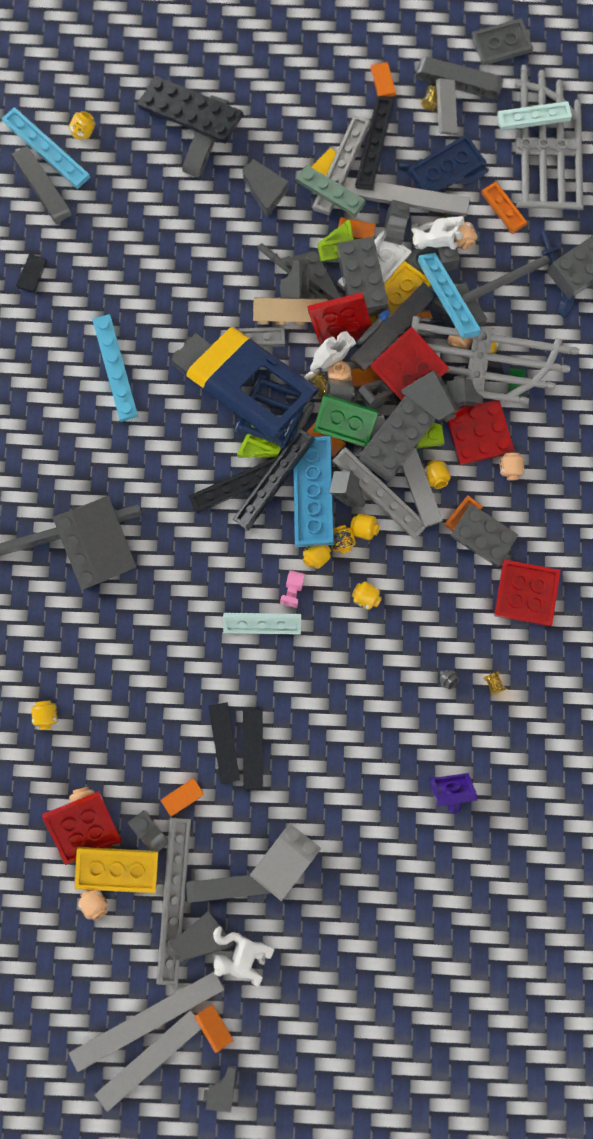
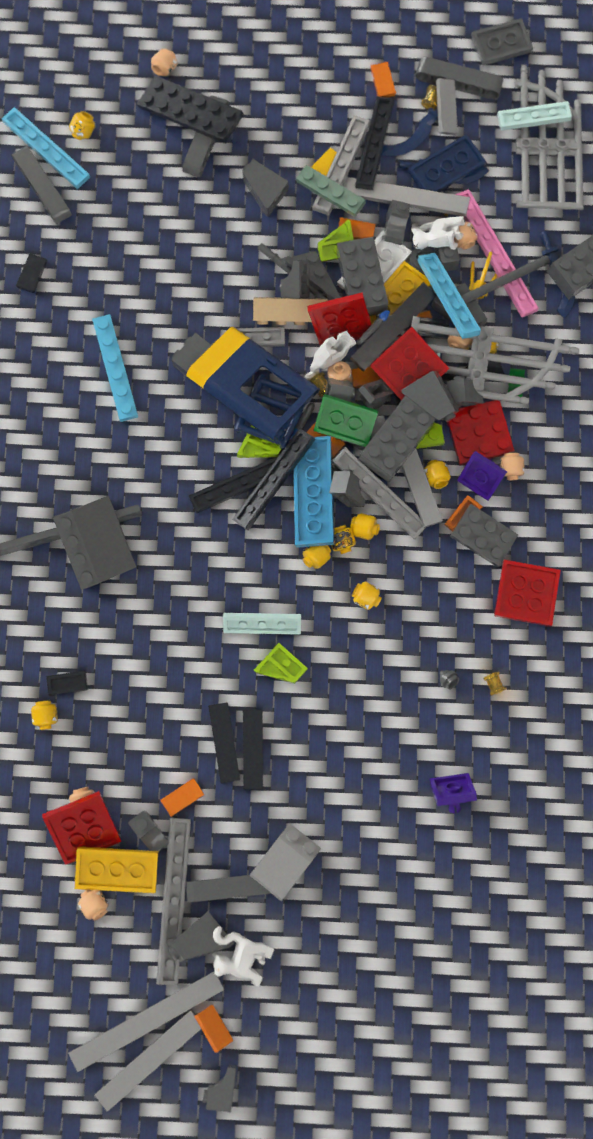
(67, 683): none -> black tile
(163, 62): none -> light nougat head
(281, 665): none -> lime wing
(294, 584): bright pink leg -> none
(416, 139): none -> dark blue sword
(478, 283): none -> yellow plant
(481, 475): none -> dark purple tile
(499, 261): none -> bright pink tile
(504, 207): orange tile -> none

